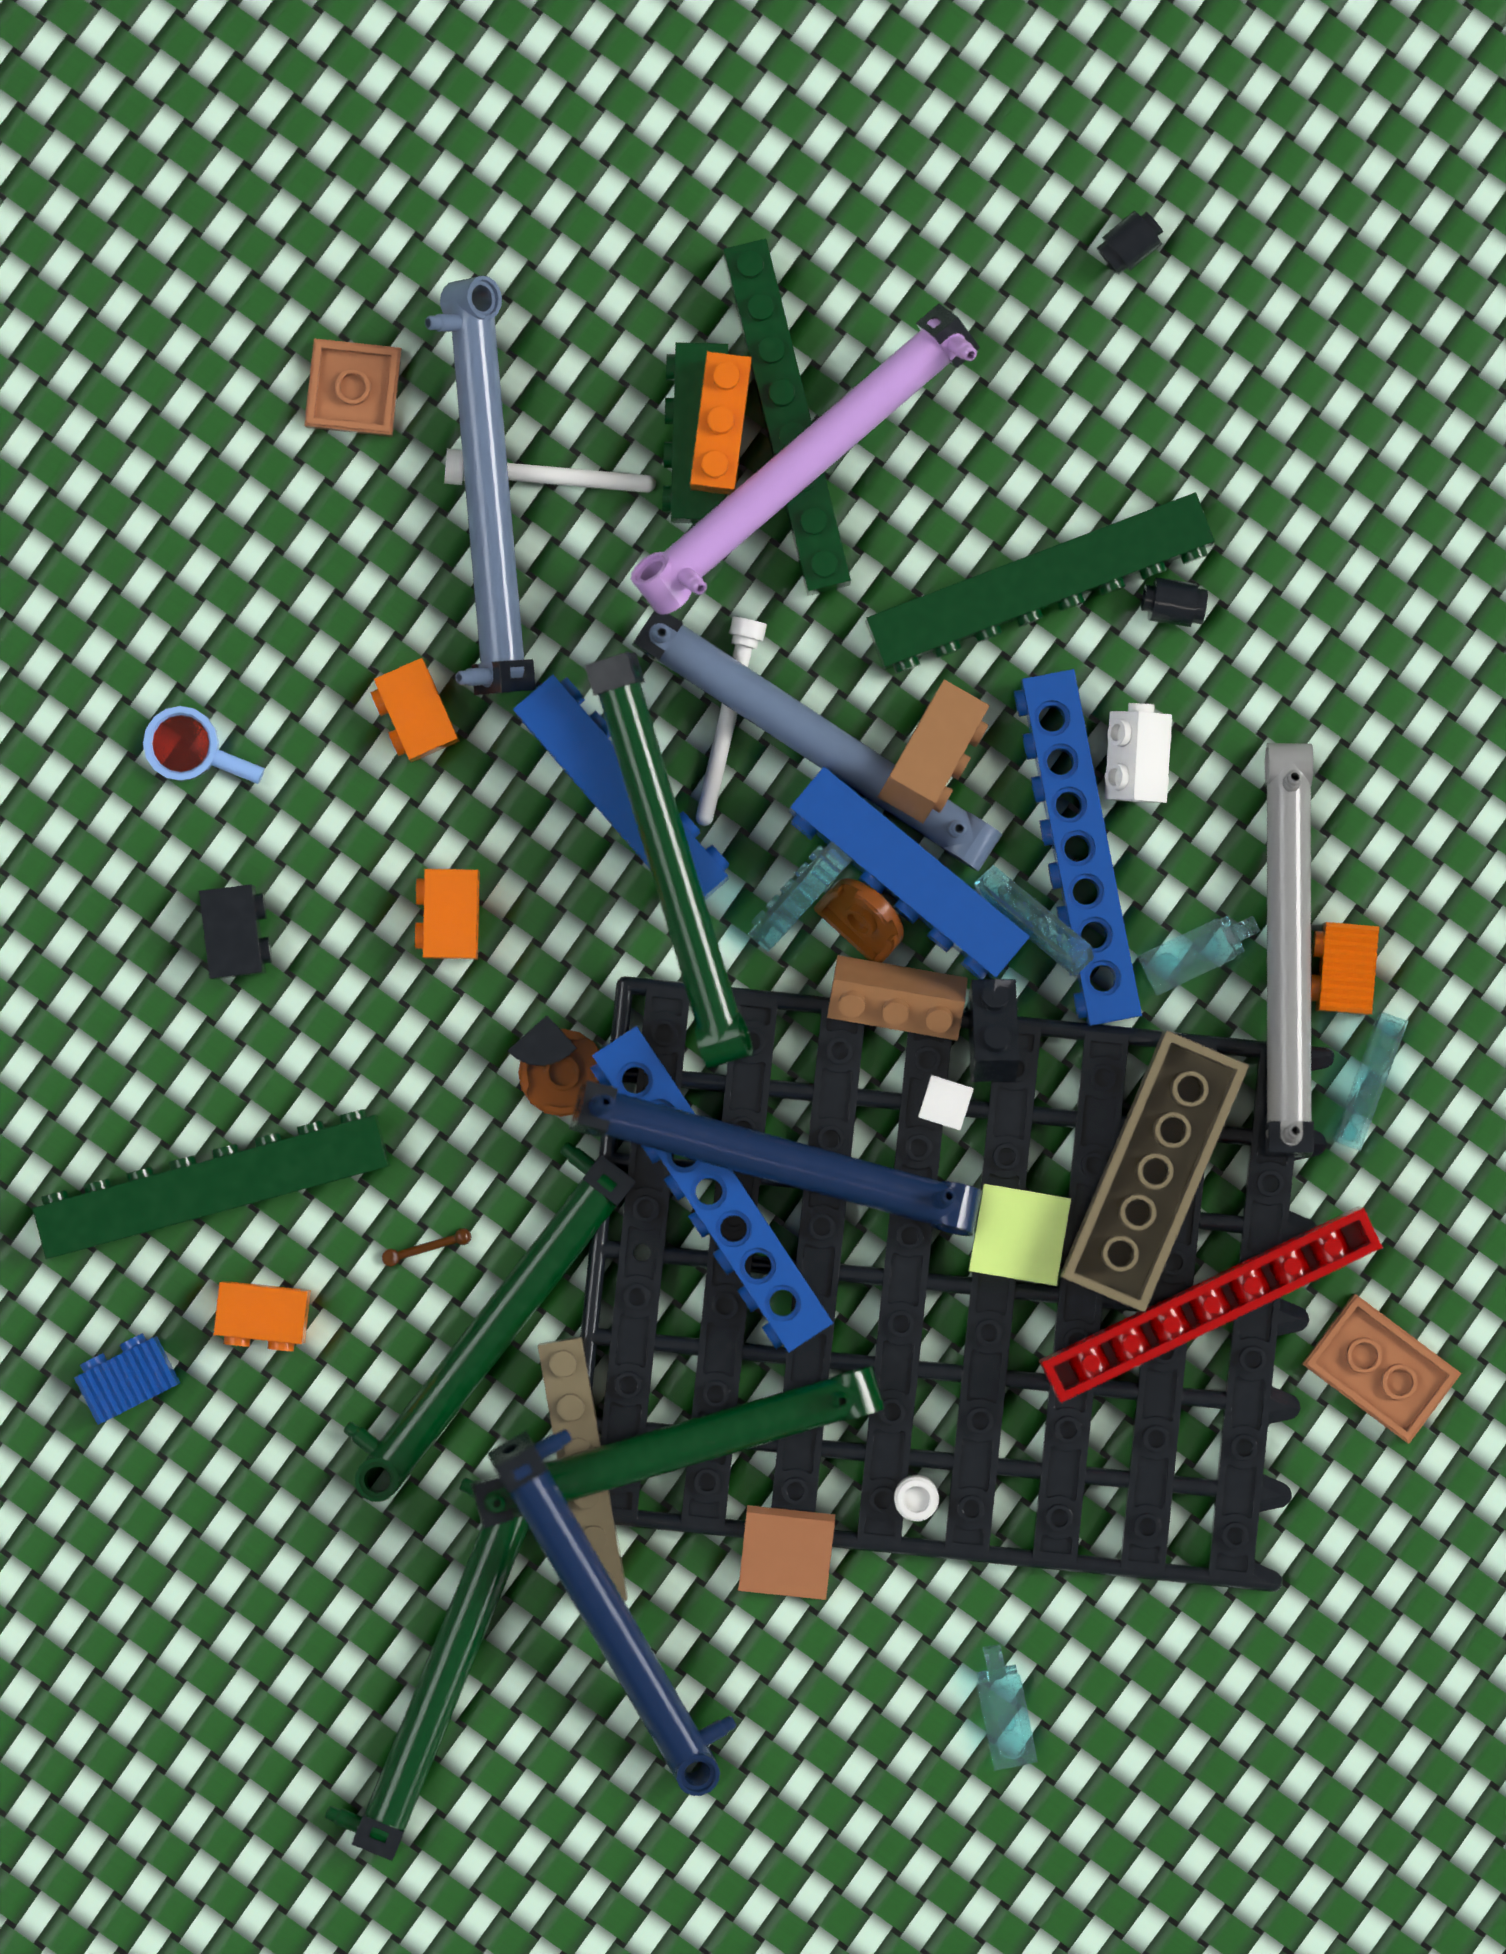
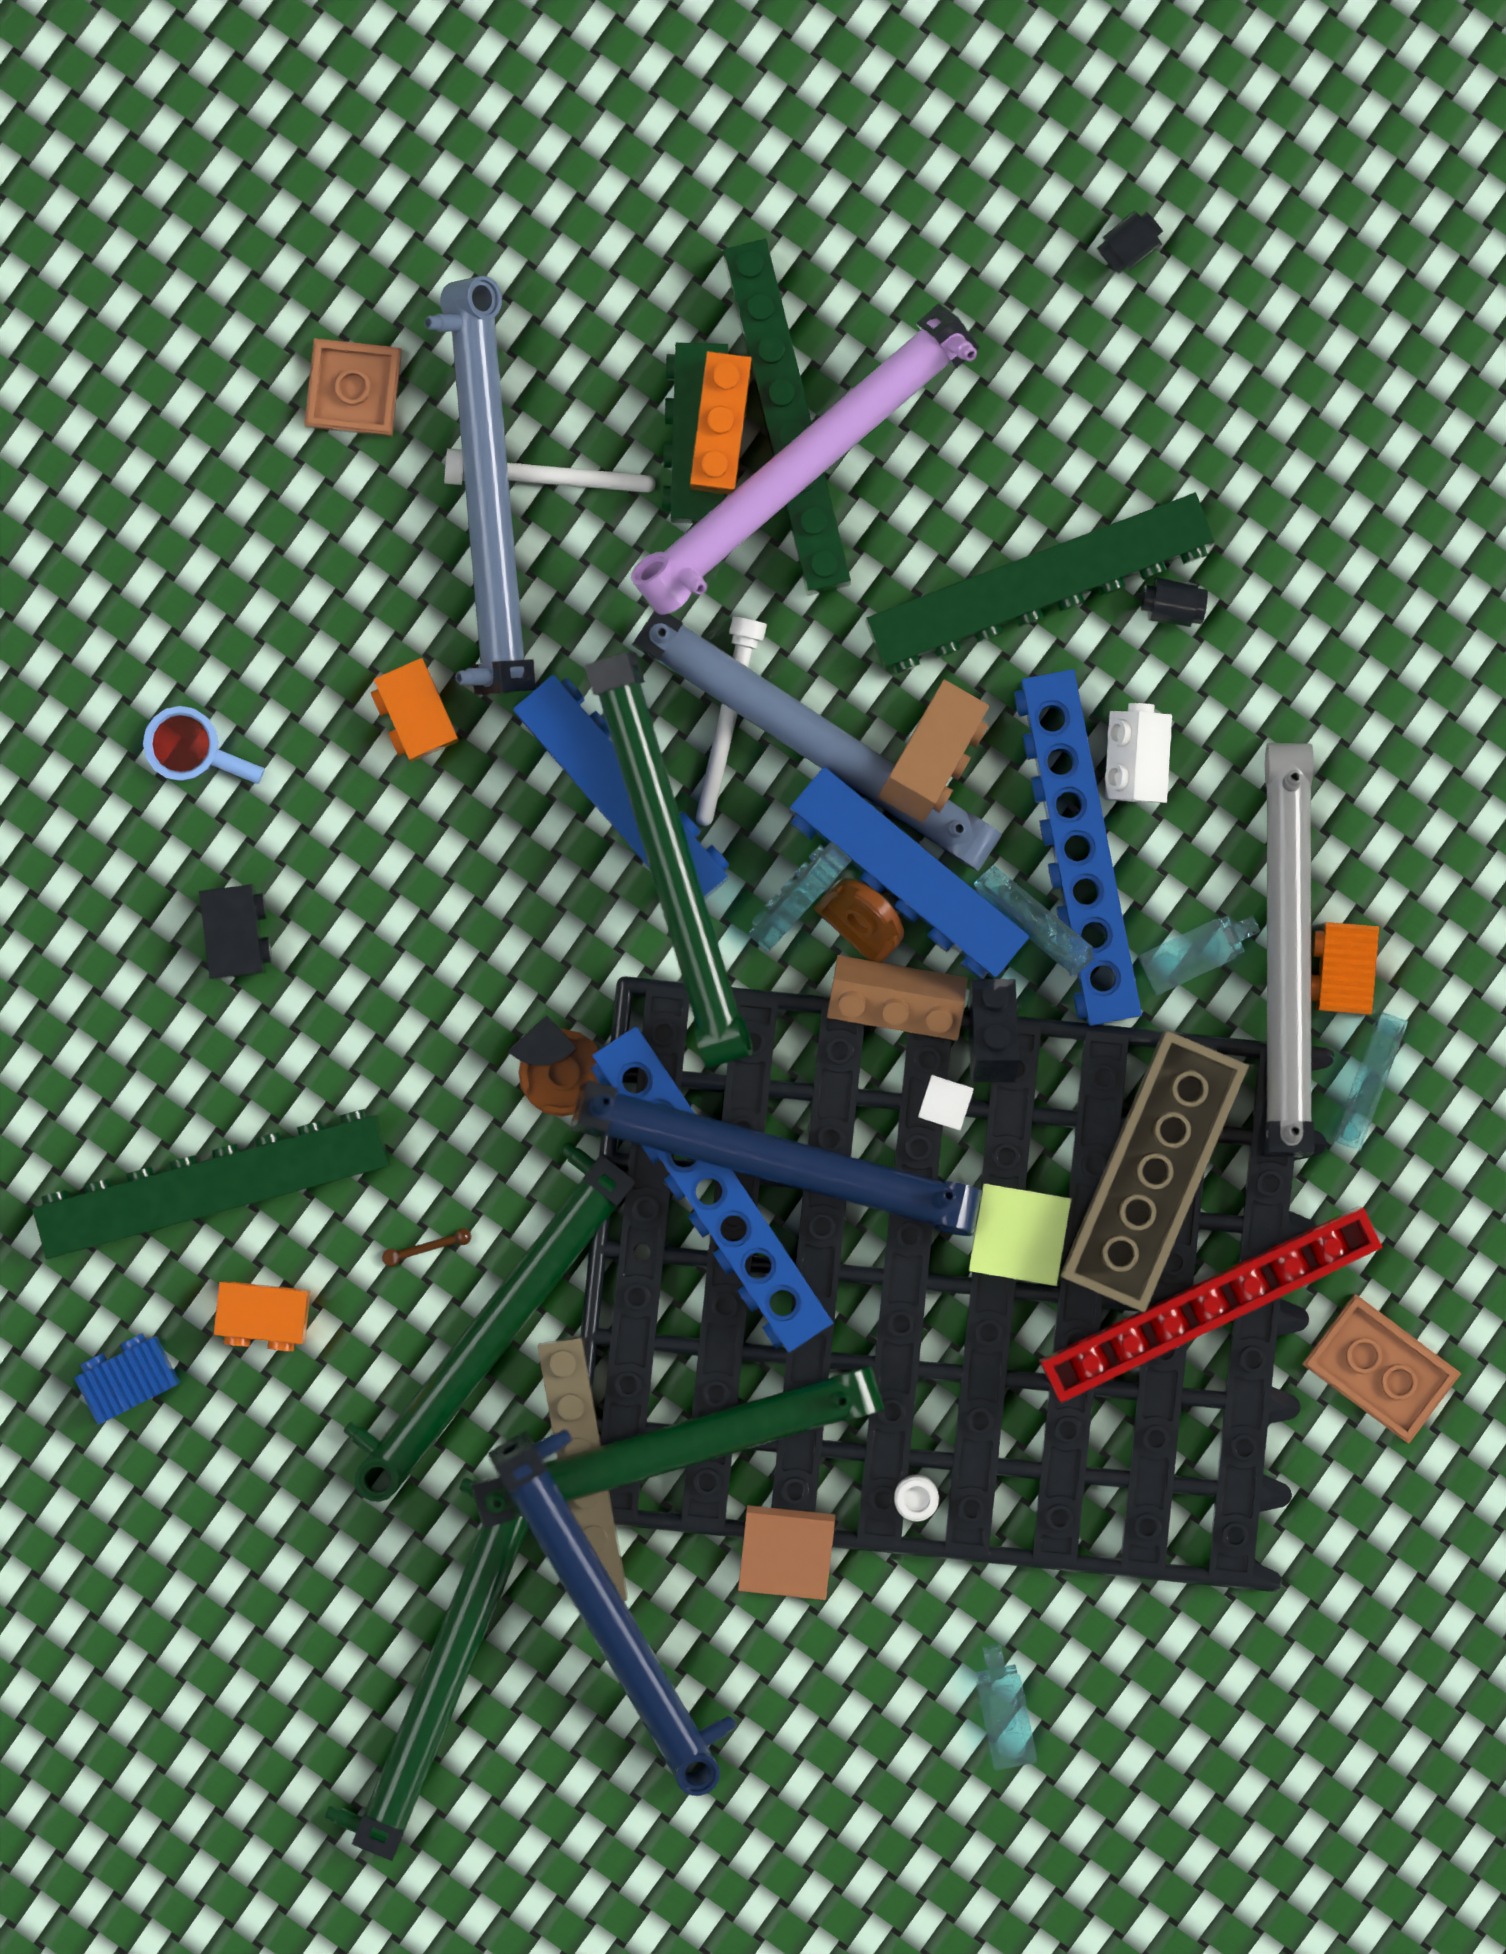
(450, 914): orange brick -> none

